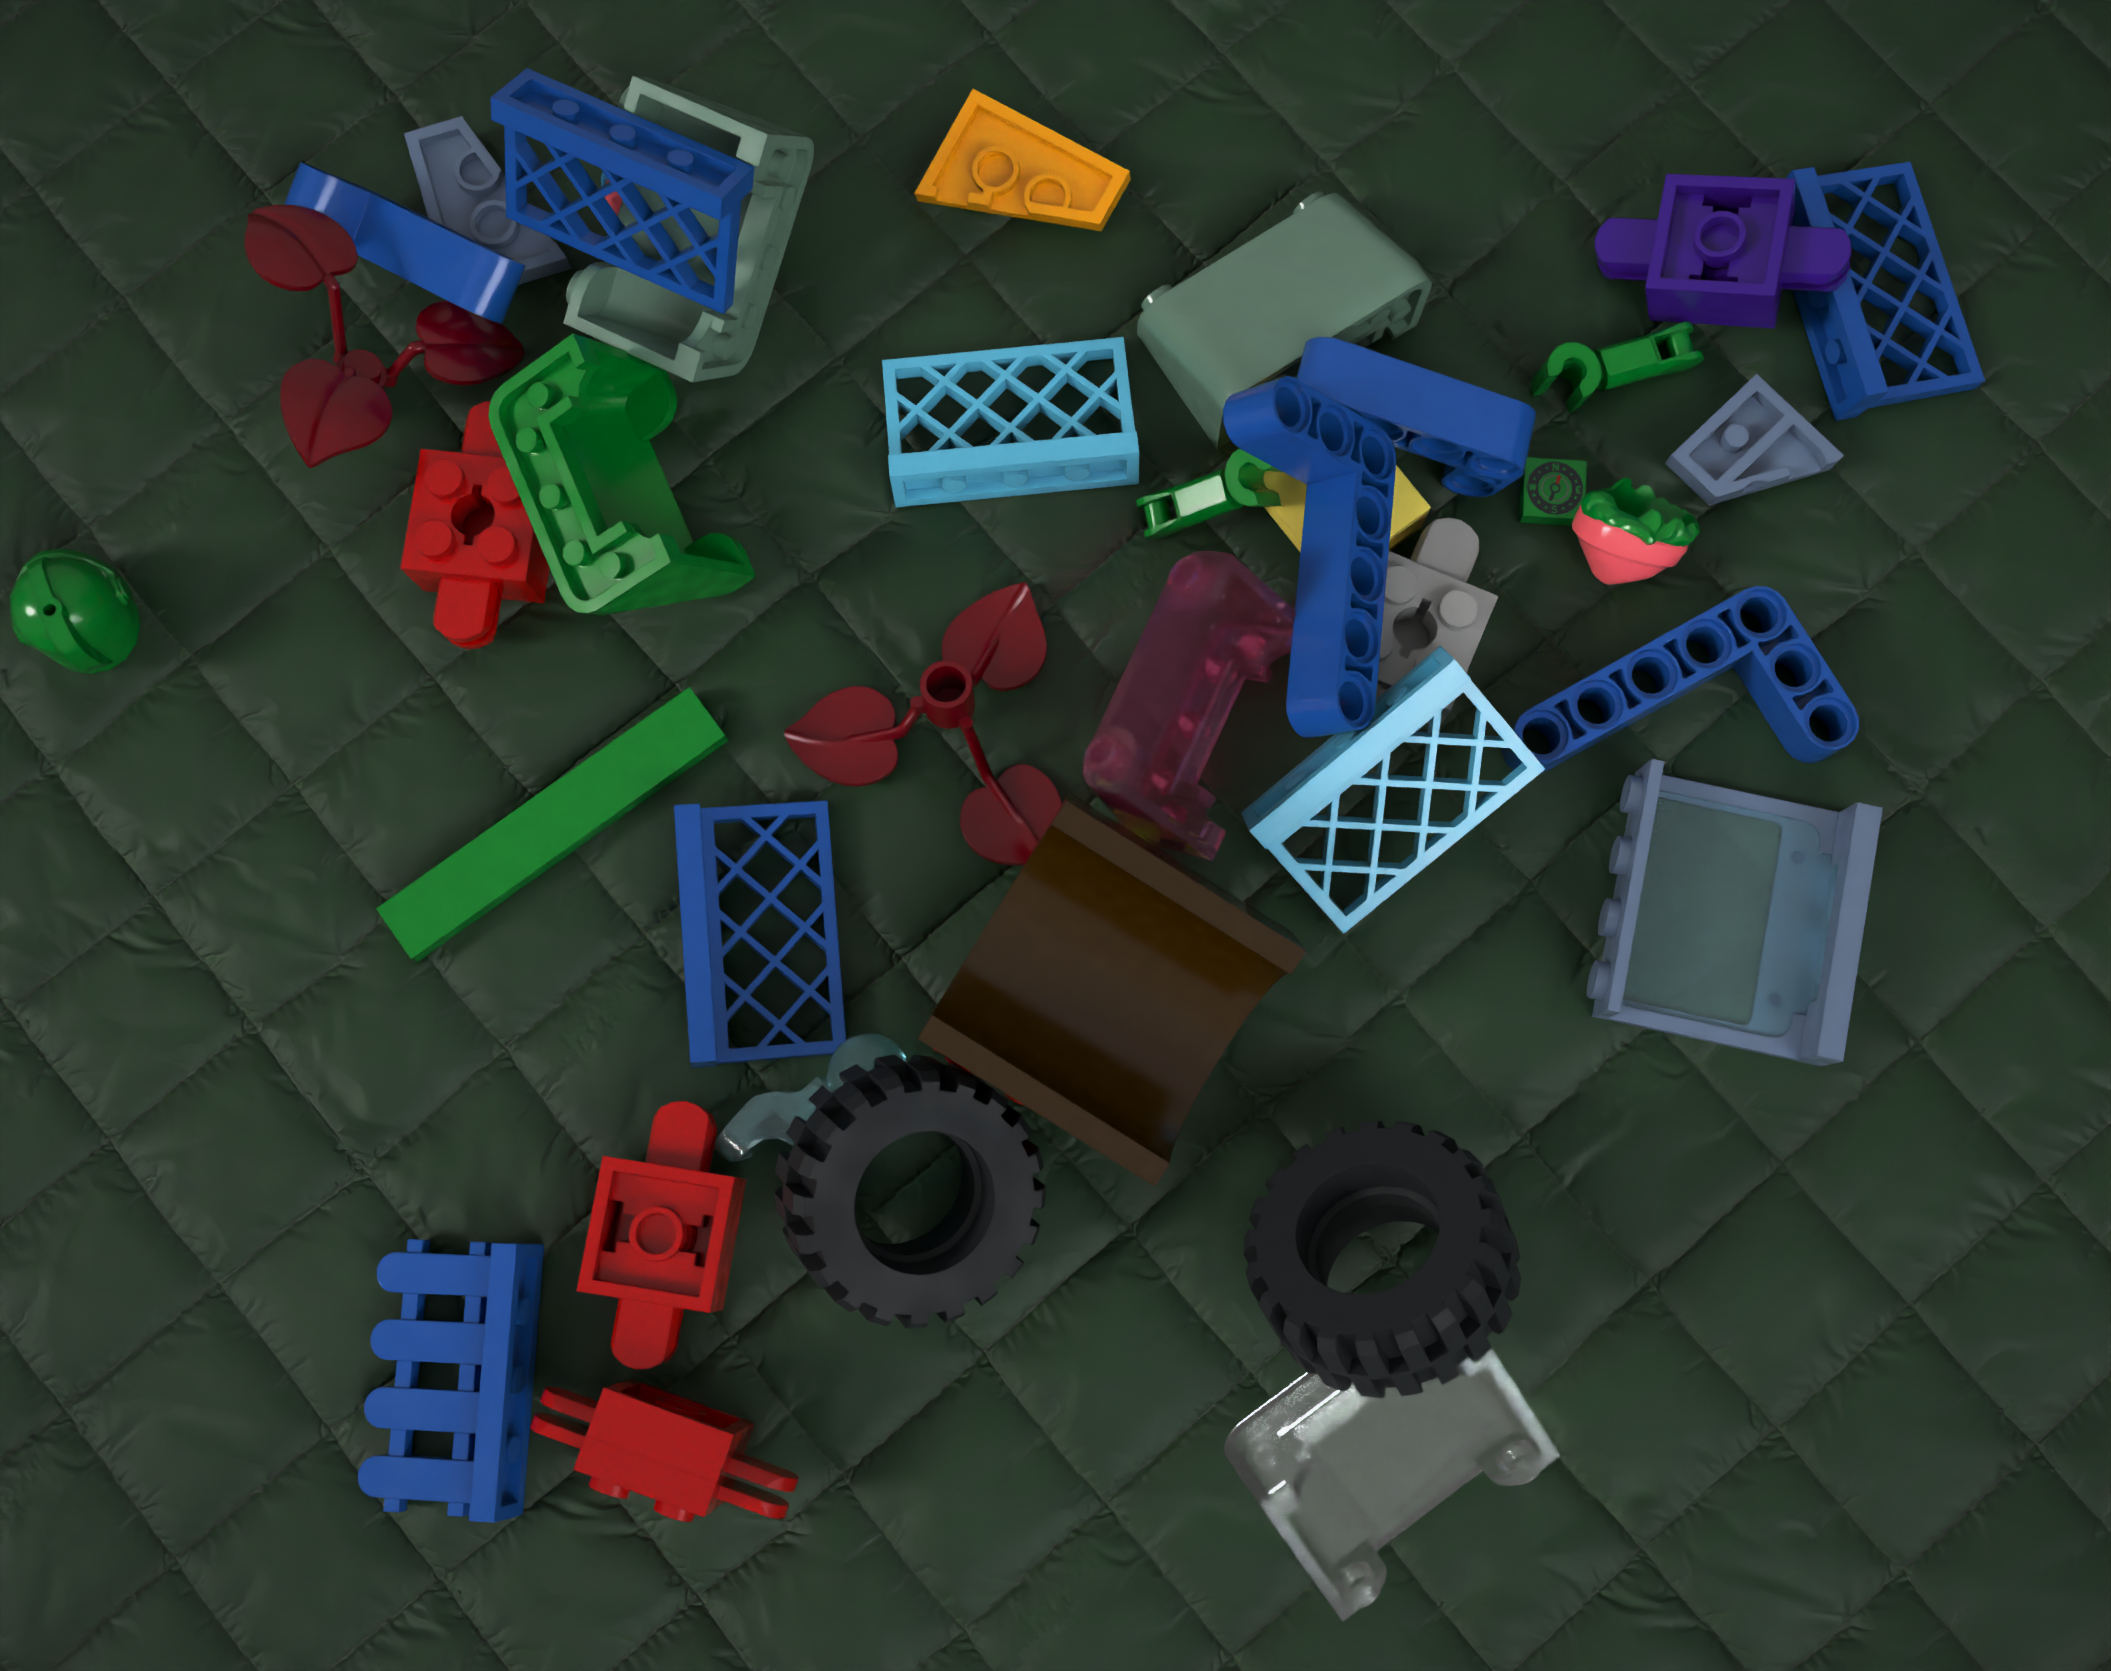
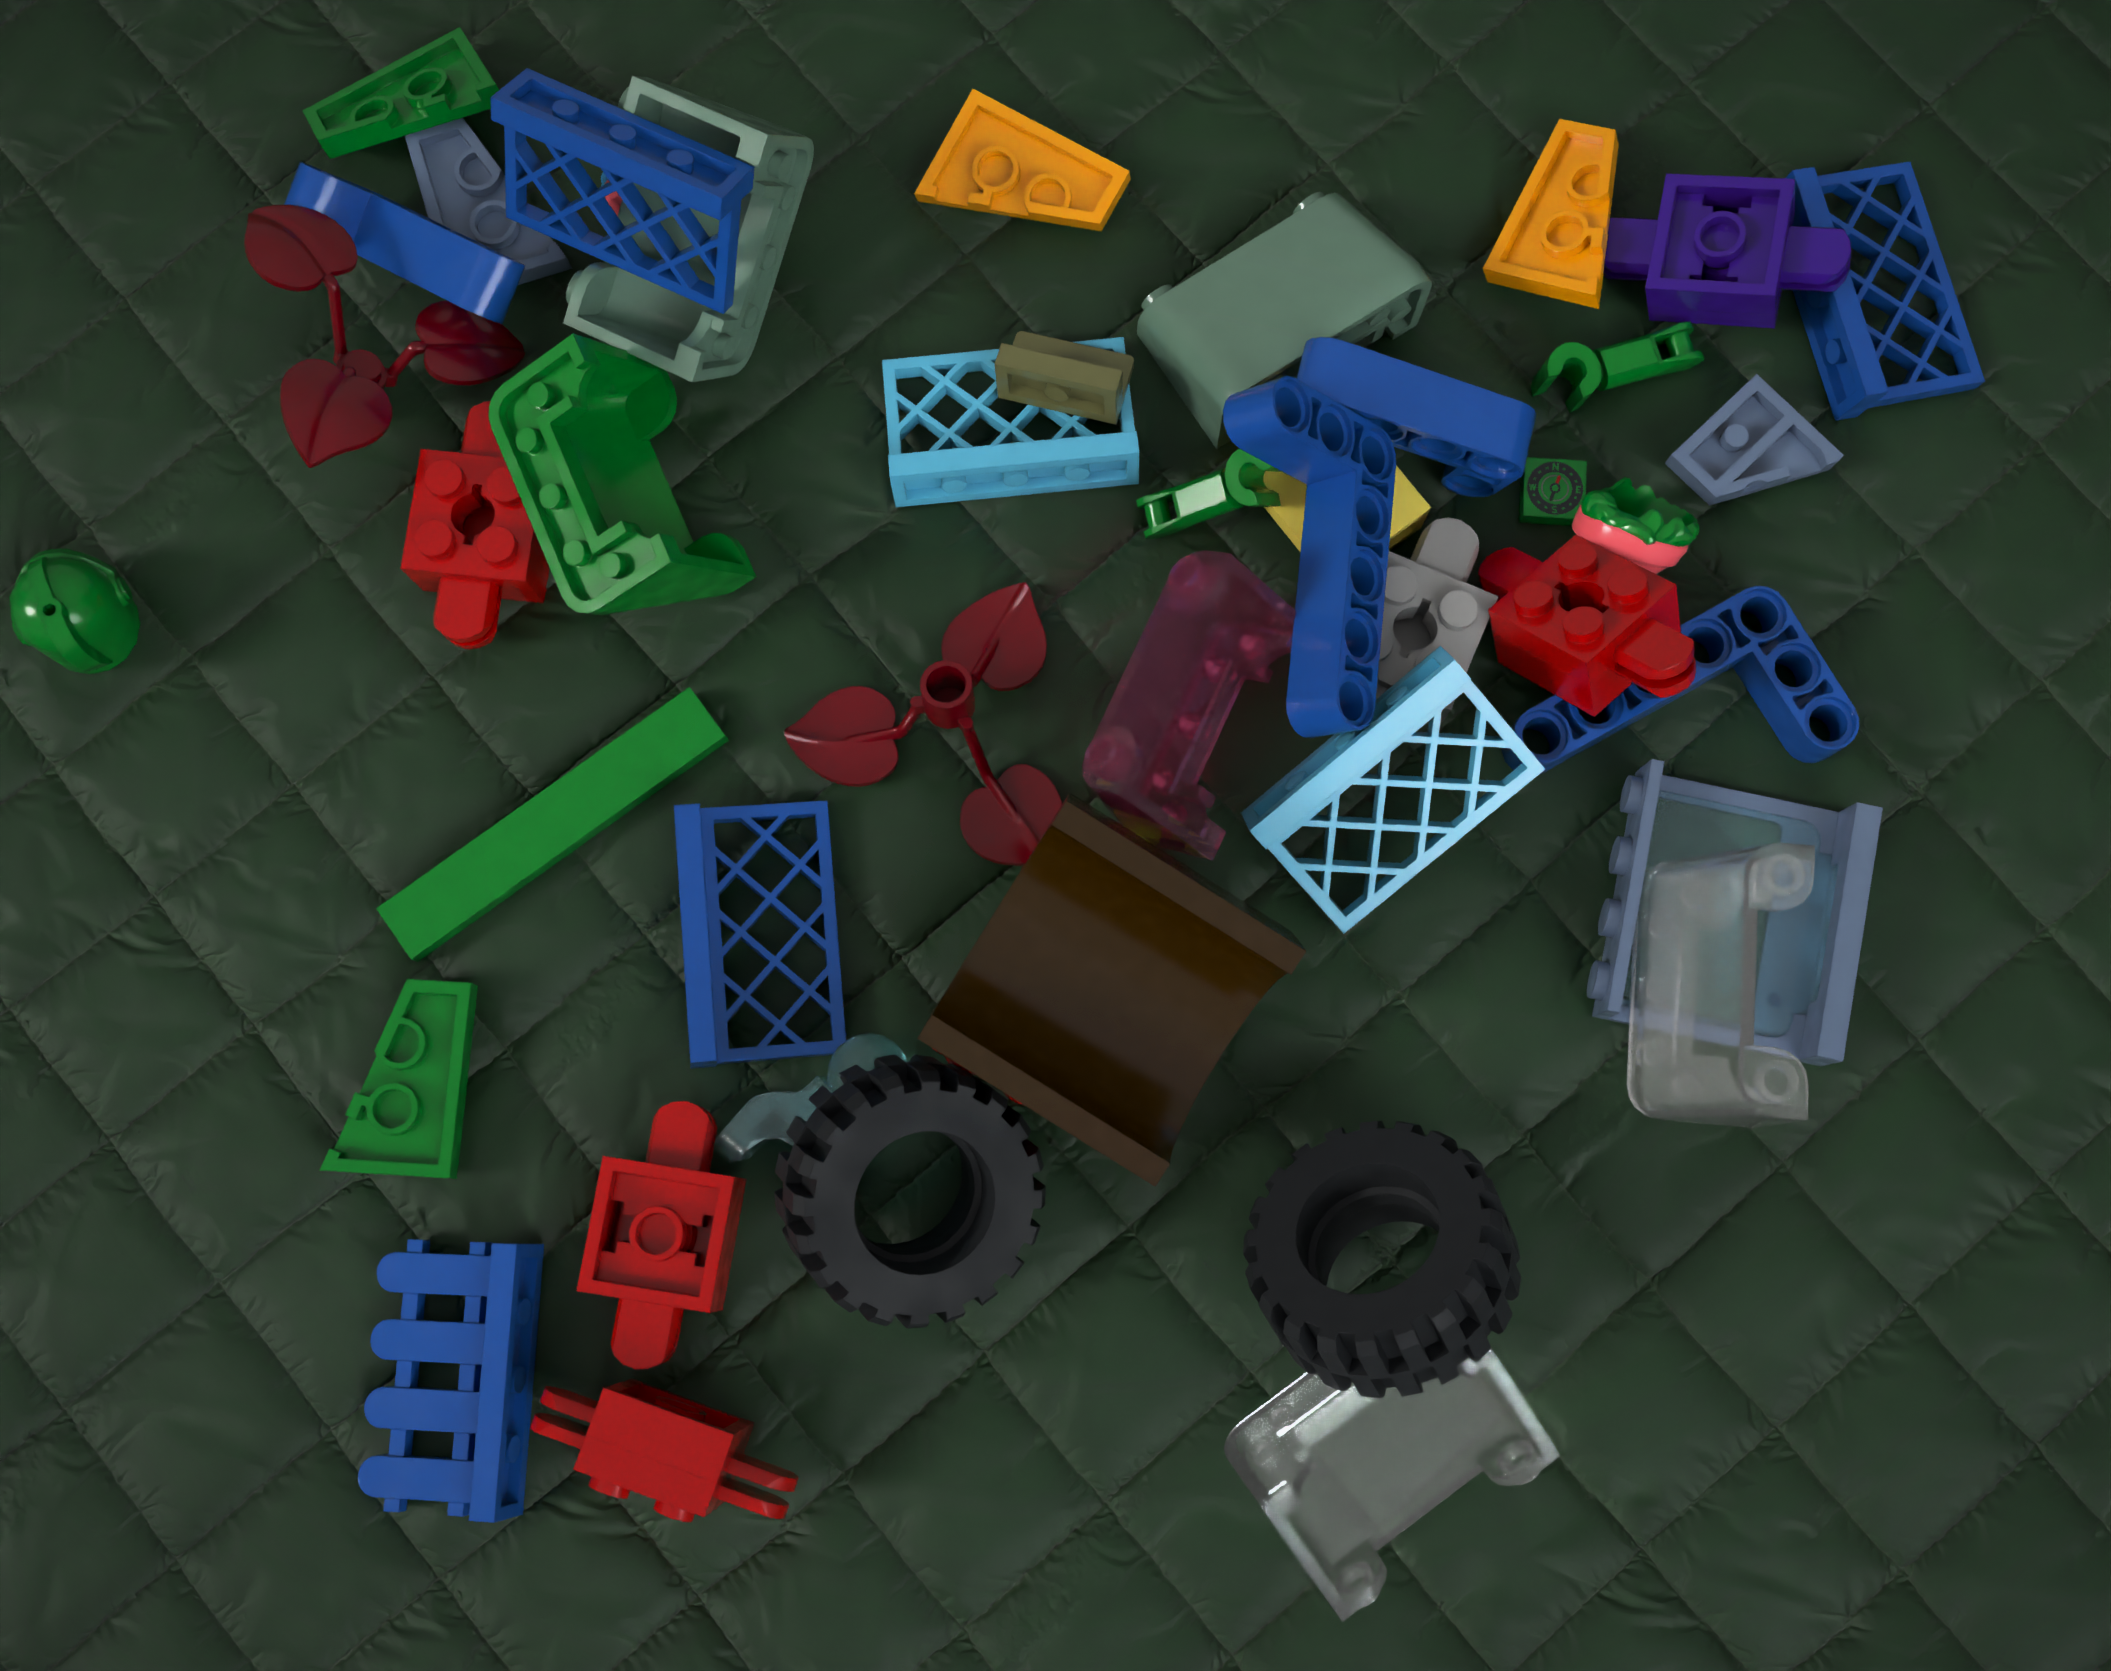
(405, 97): none -> green wing
(416, 1089): none -> green wing
(1063, 376): none -> olive panel
(1561, 219): none -> light orange wing
(1587, 624): none -> red brick
(1697, 988): none -> clear windscreen

